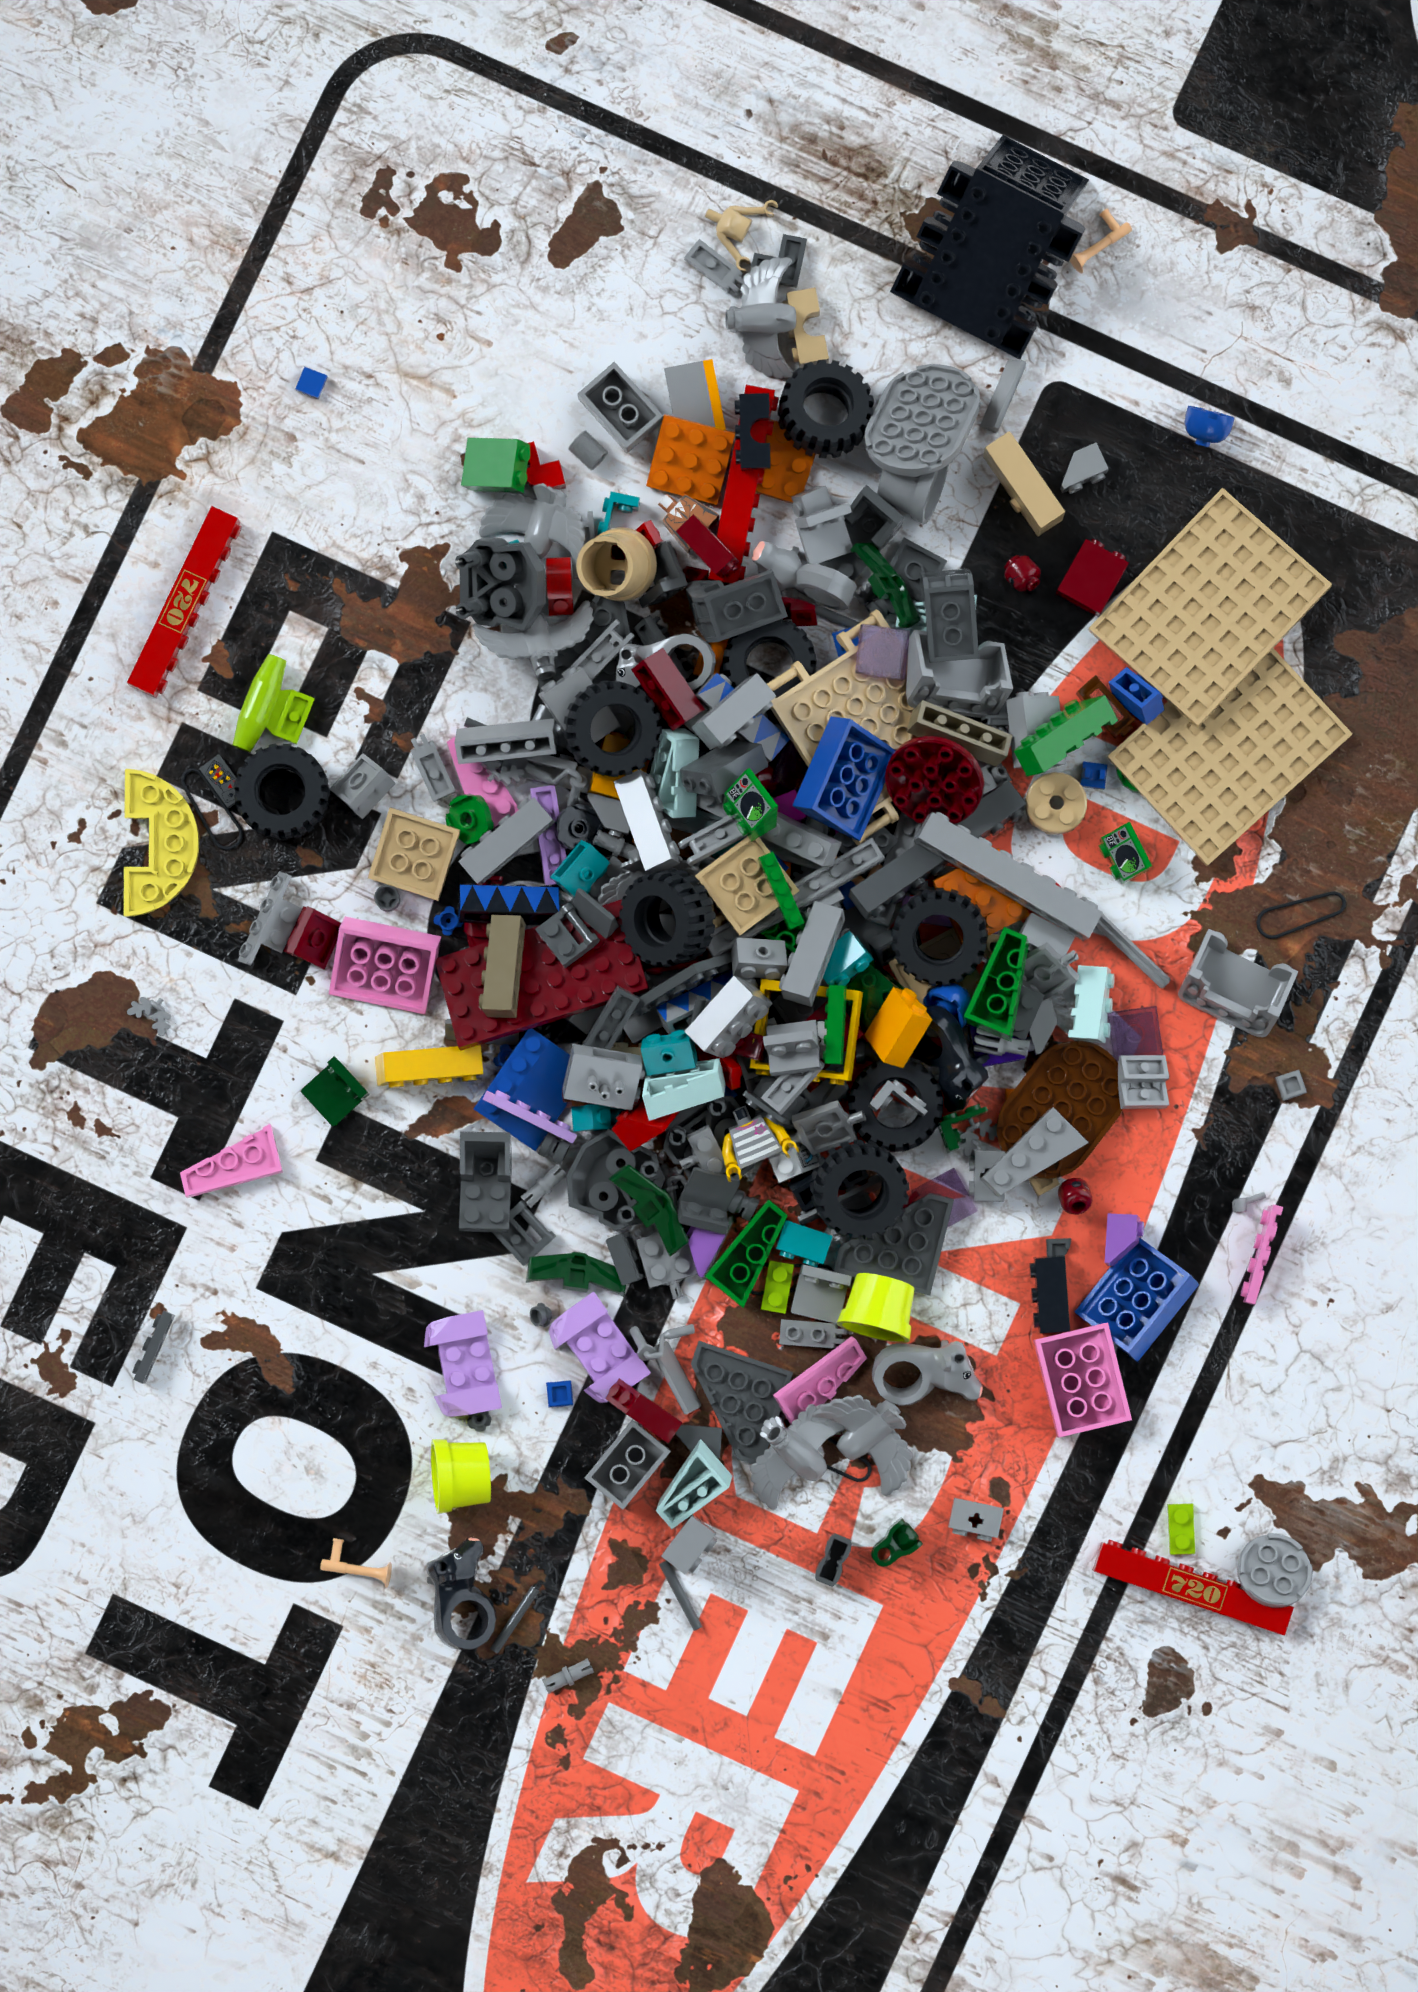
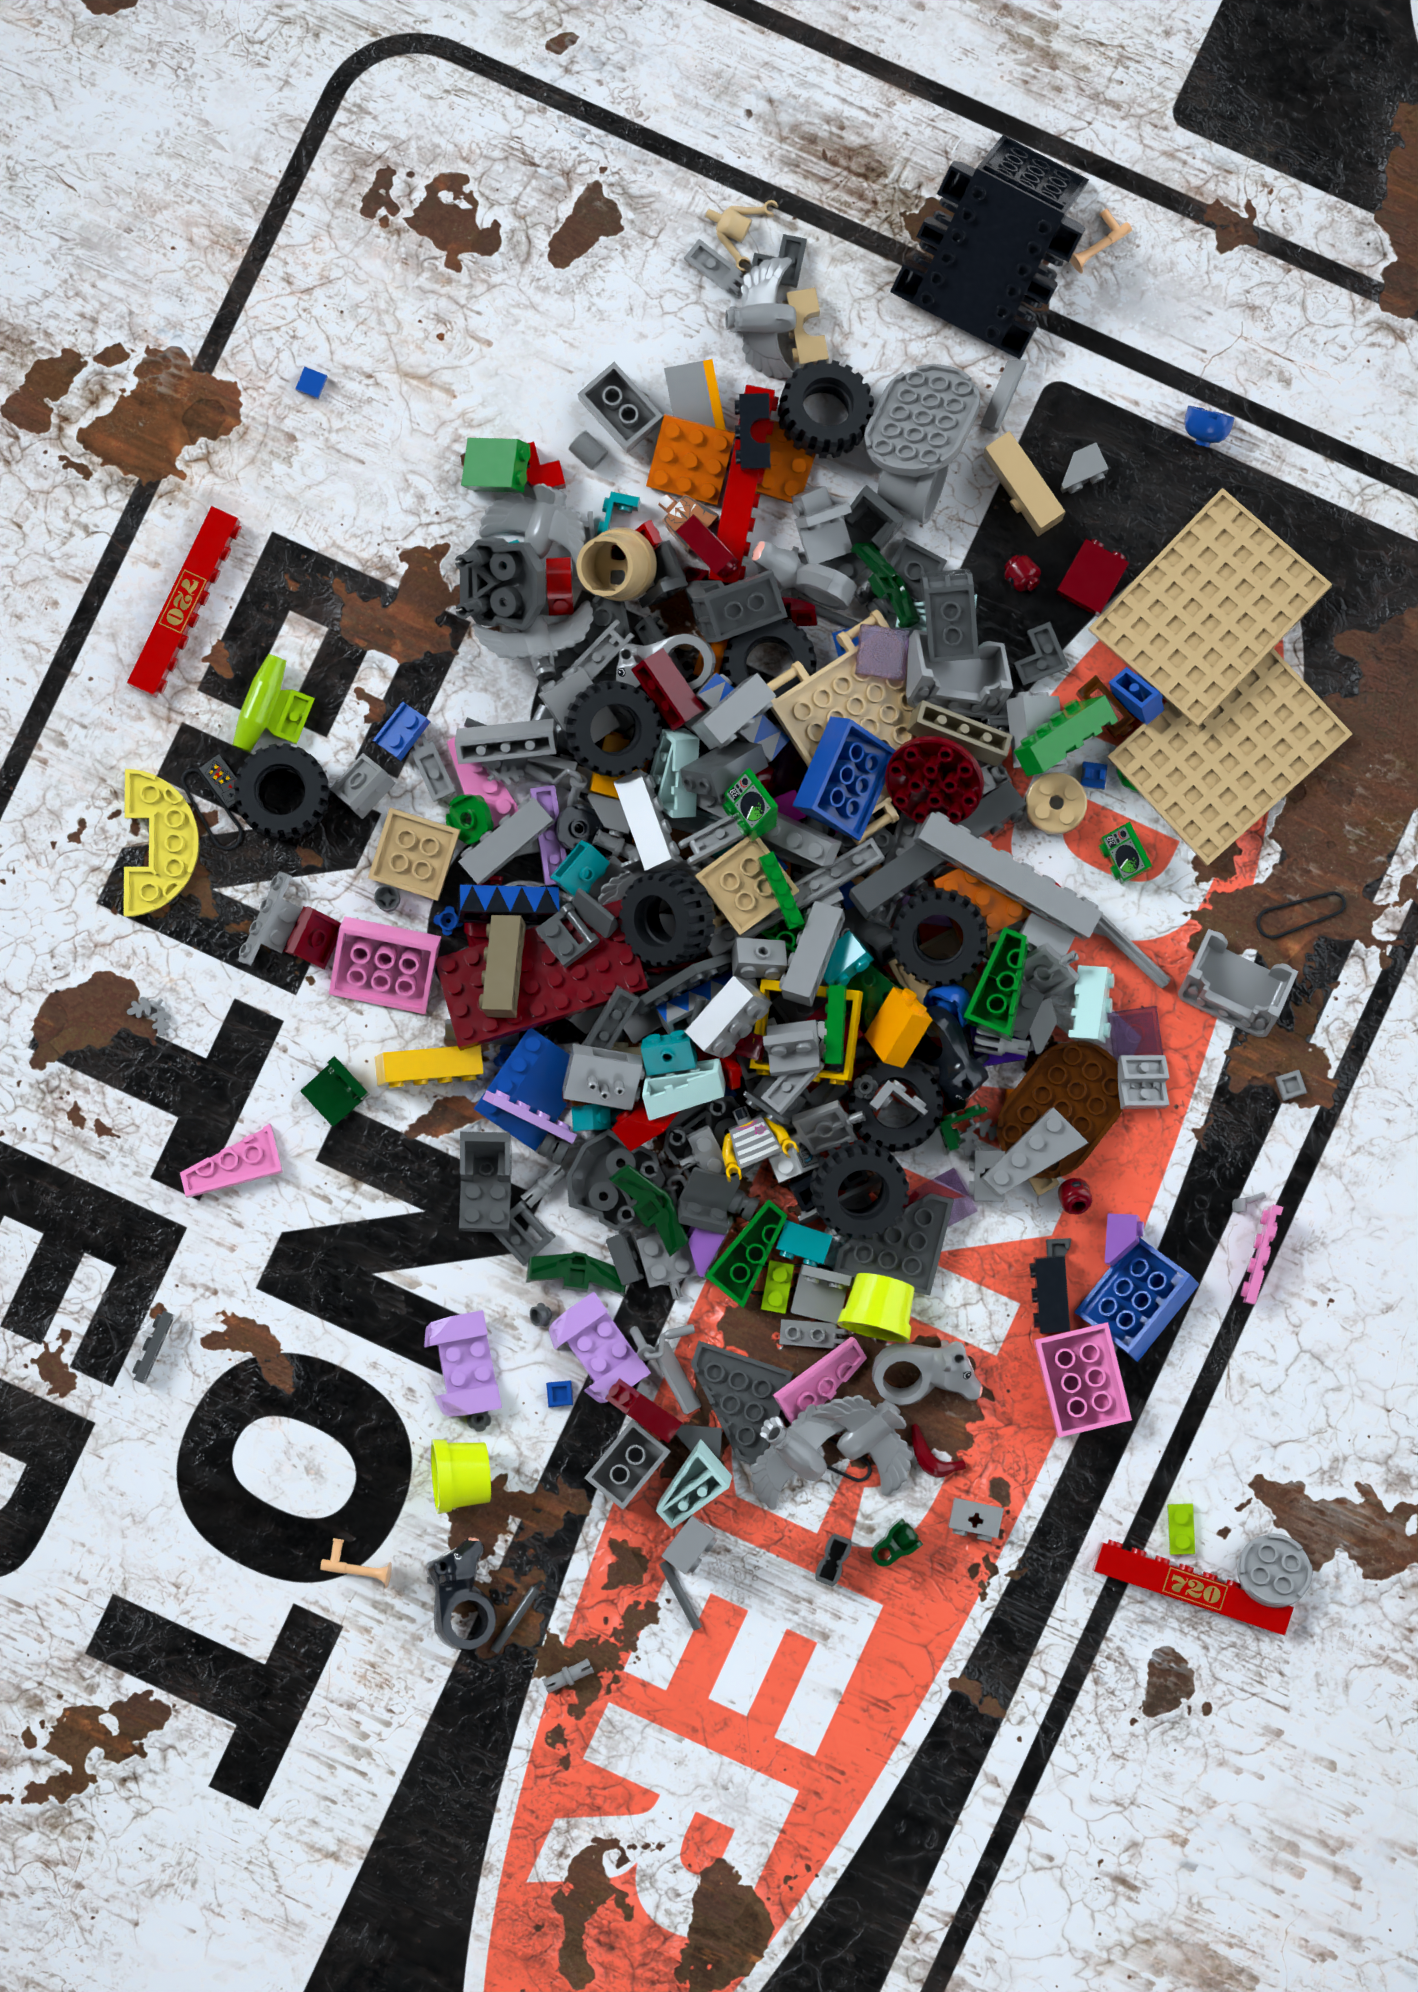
(401, 731): none -> plate
(860, 1091): none -> dark grey plate
(926, 1459): none -> dark red piece
(1047, 657): none -> dark grey plate

